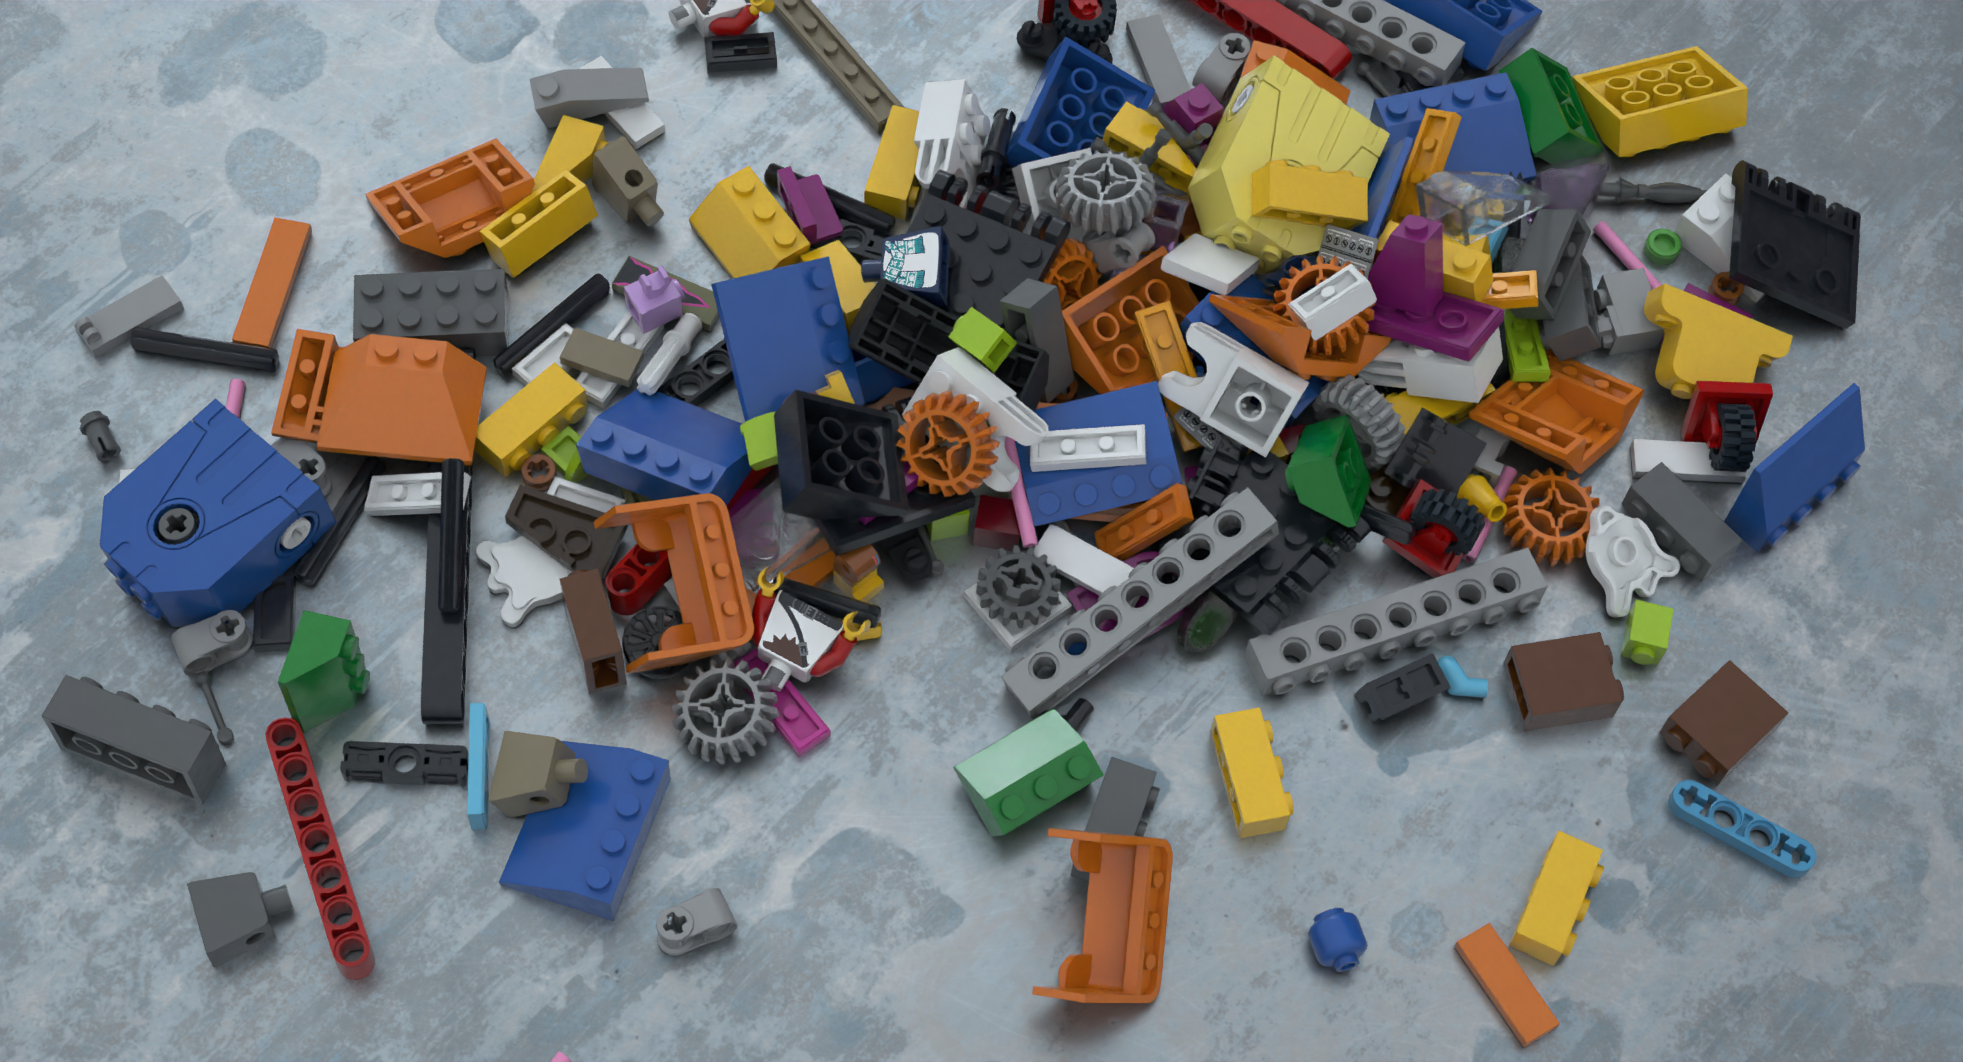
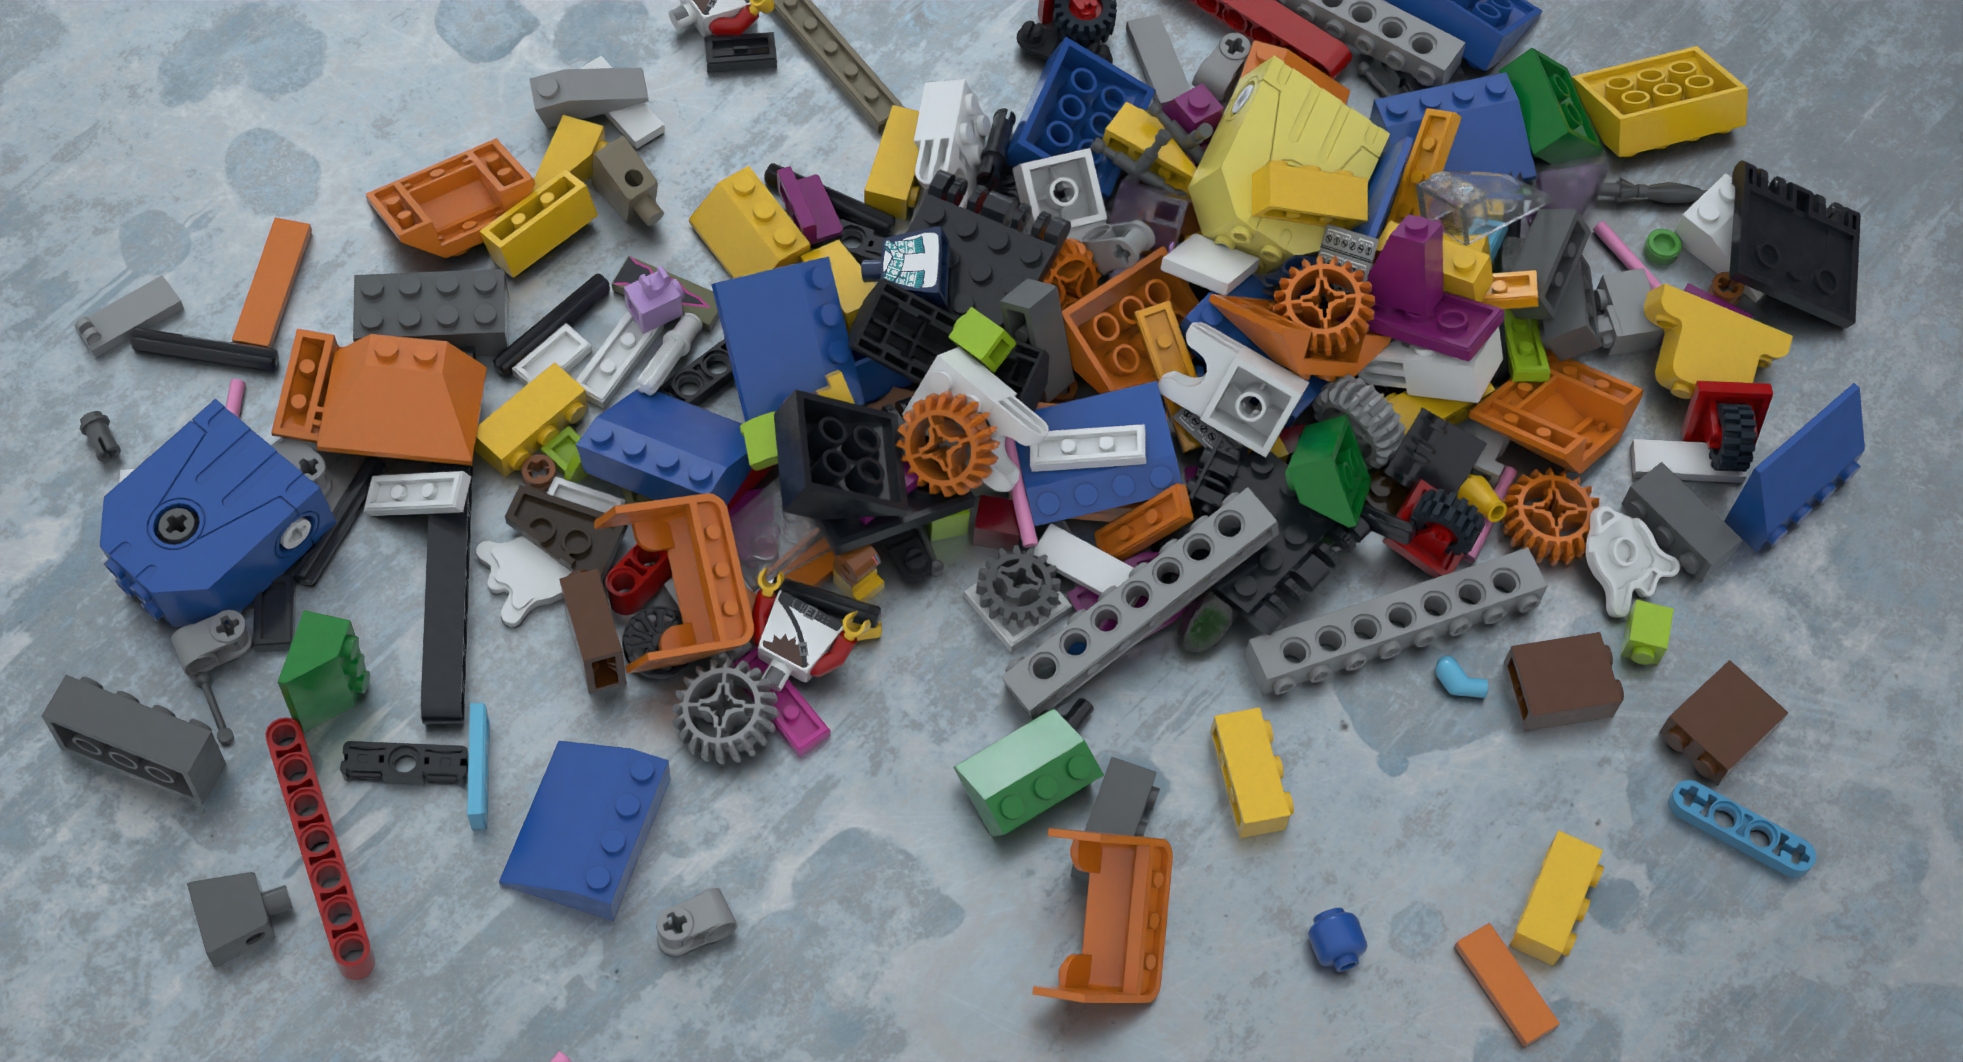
(451, 535): black axle -> none
(534, 774): dark tan torso -> none
(601, 357): dark tan tile -> none
(1105, 192): light grey gear -> none
(1333, 301): white slope -> none
(1403, 688): black hinge -> none

